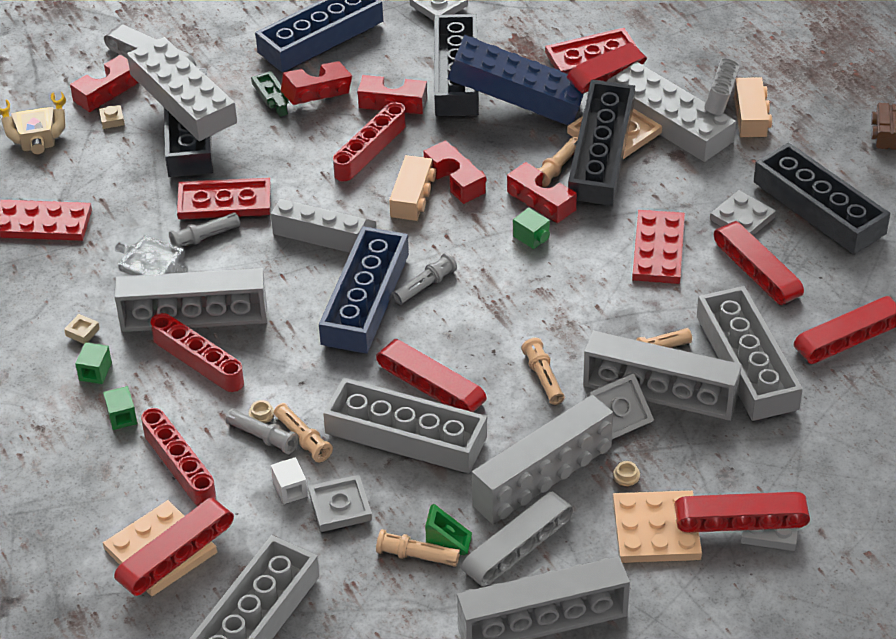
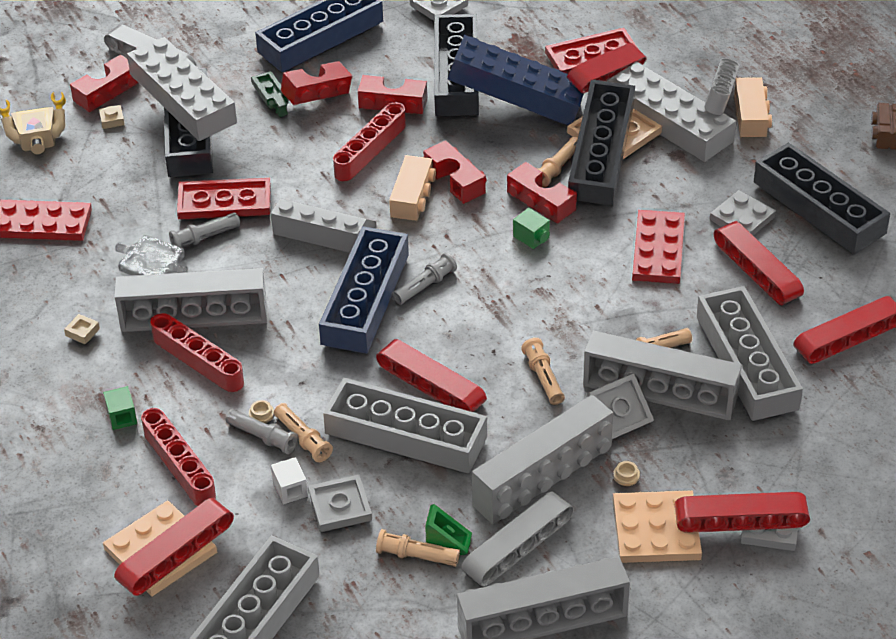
(93, 363): green brick -> none

